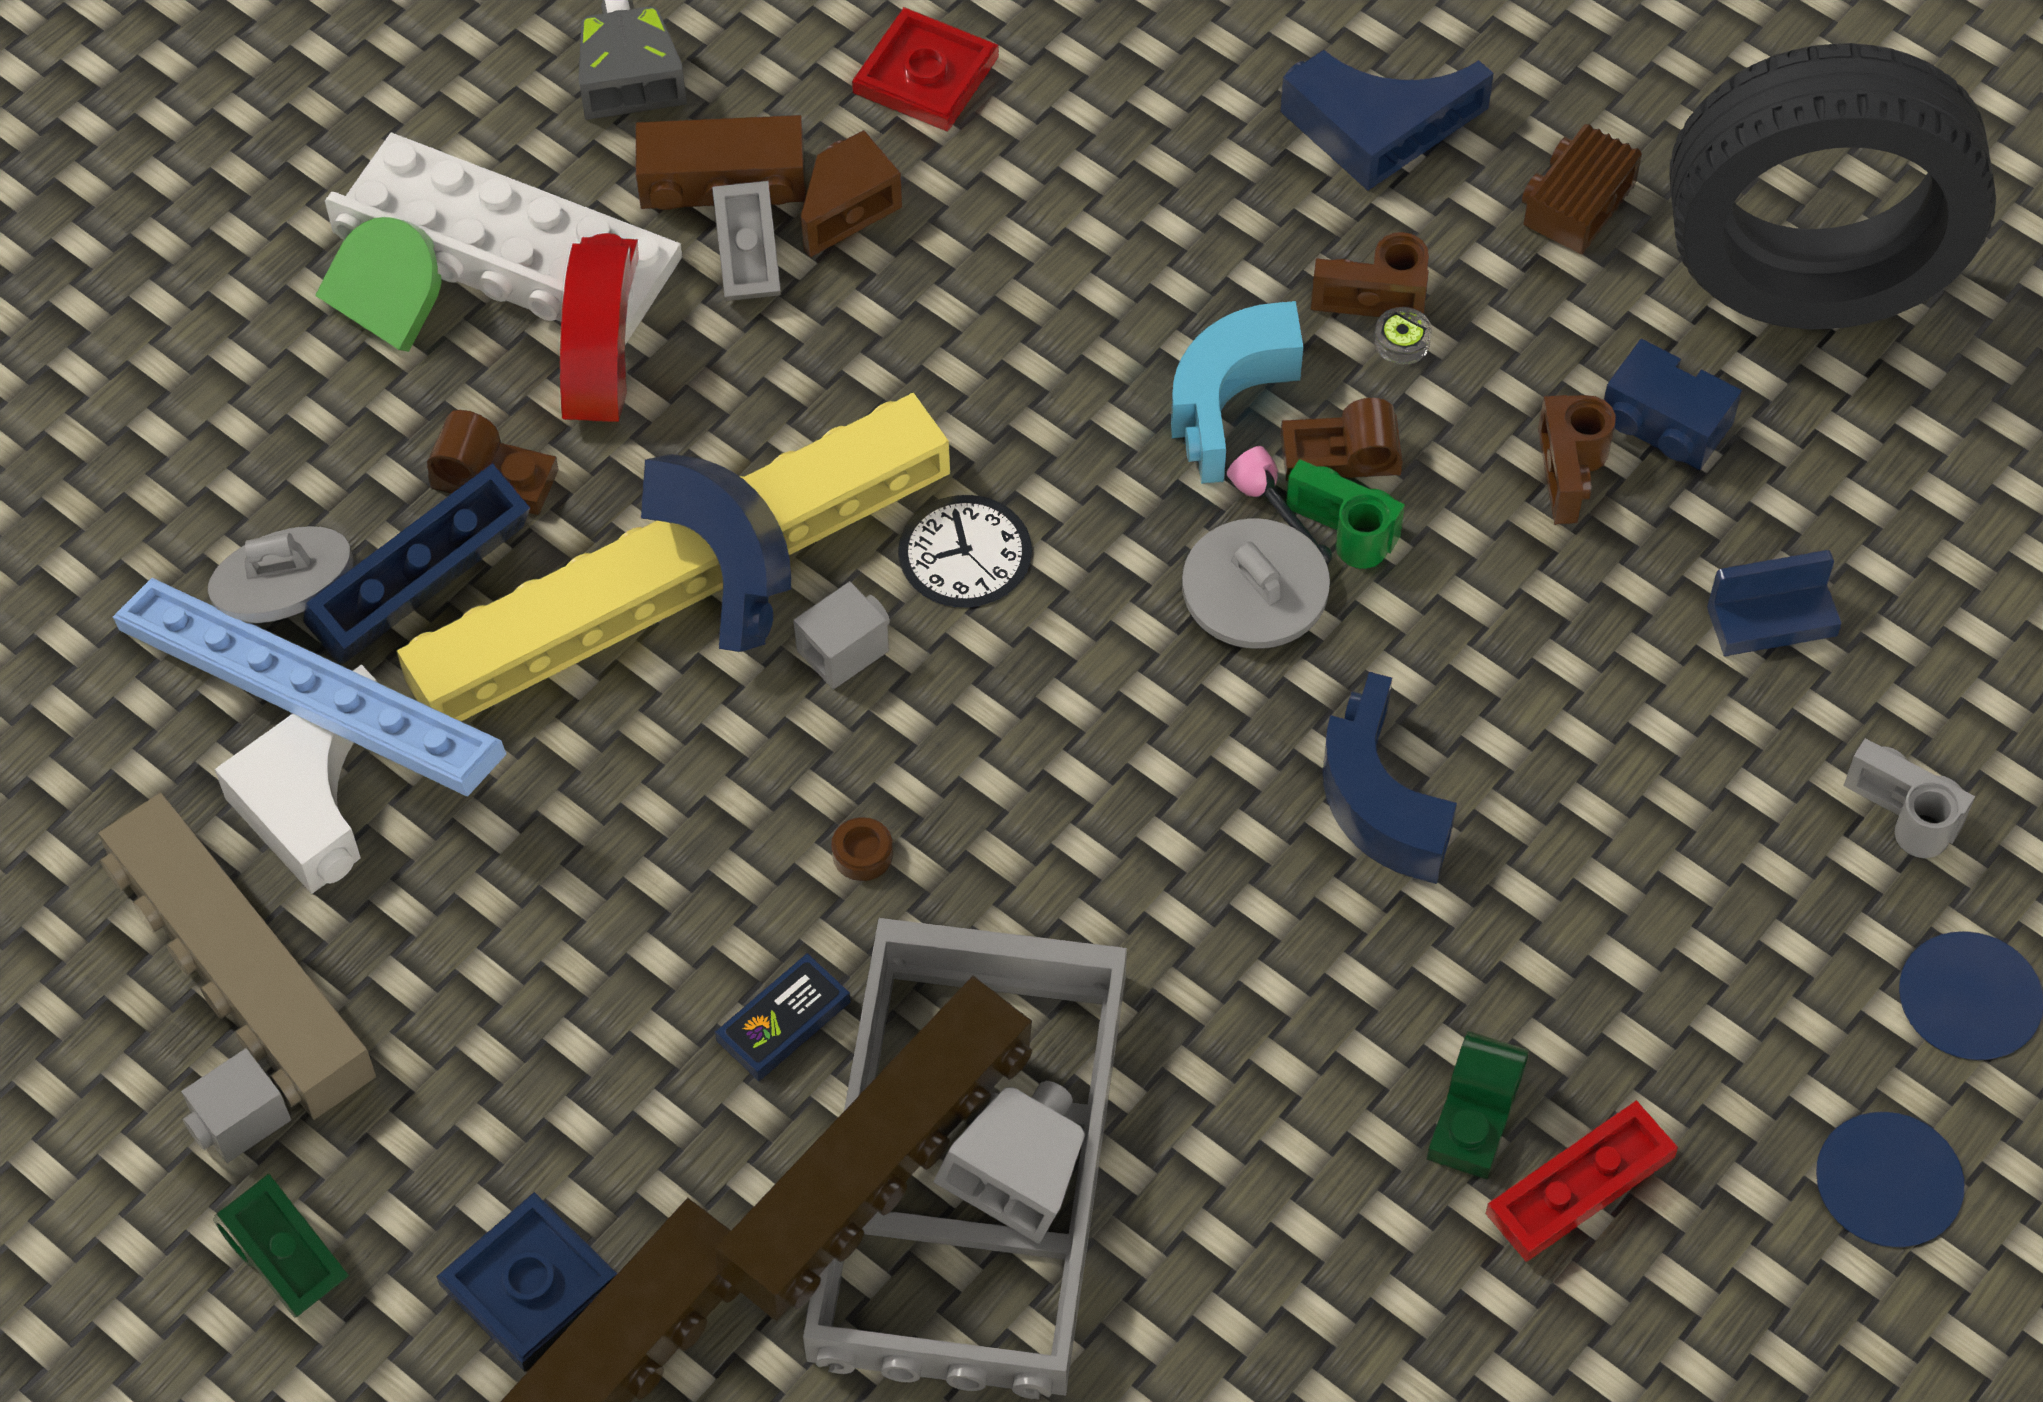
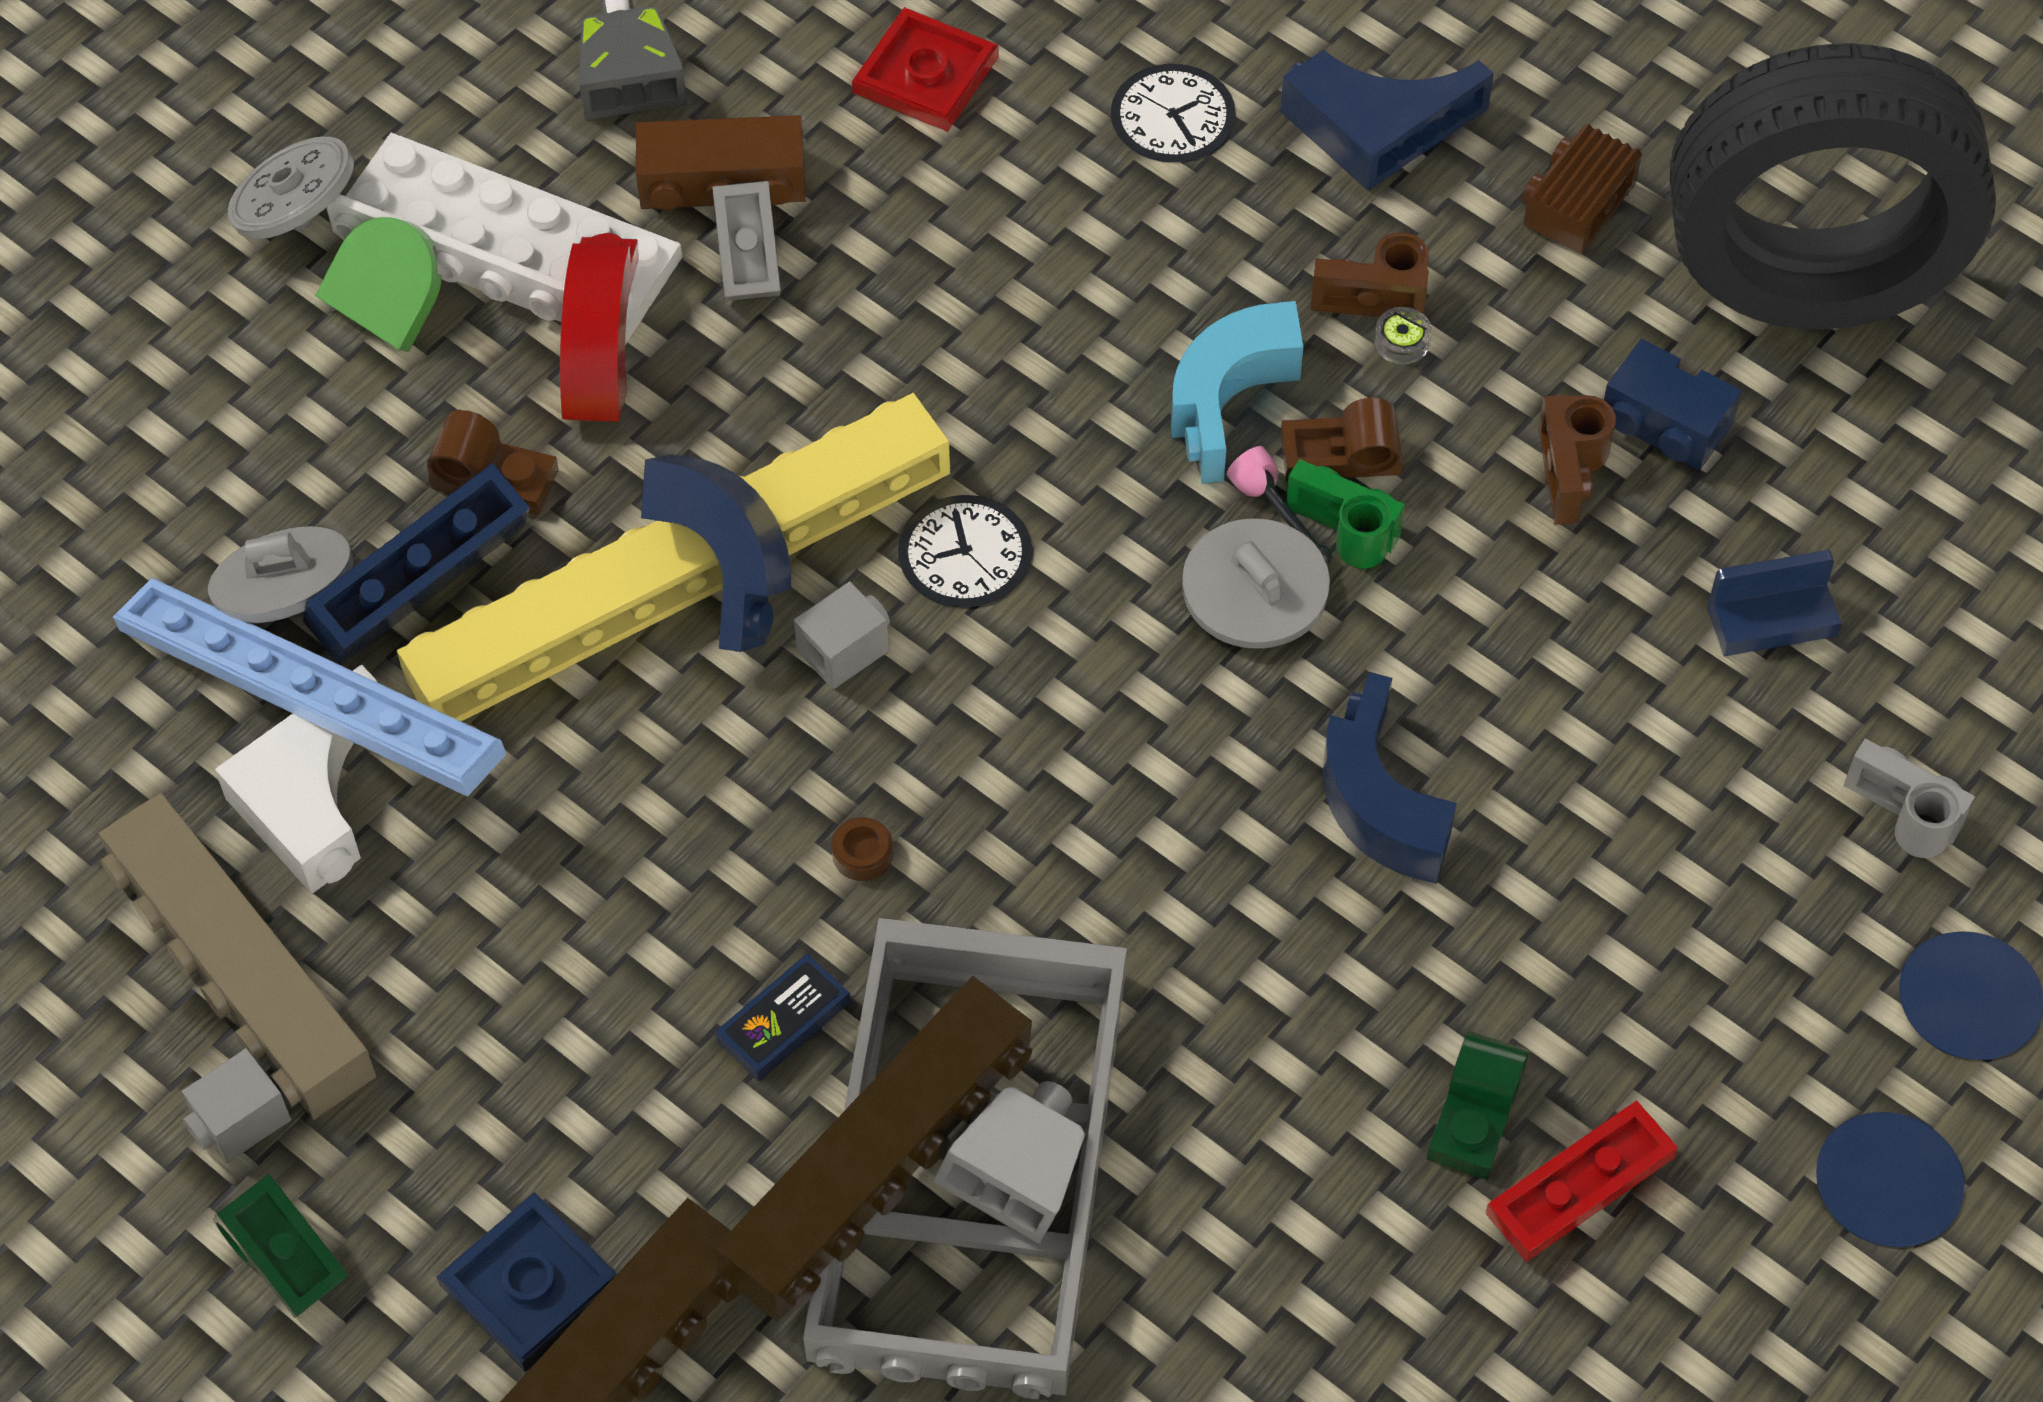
(290, 188): none -> light grey shield
(848, 191): reddish brown slope -> none
(1173, 112): none -> sticker

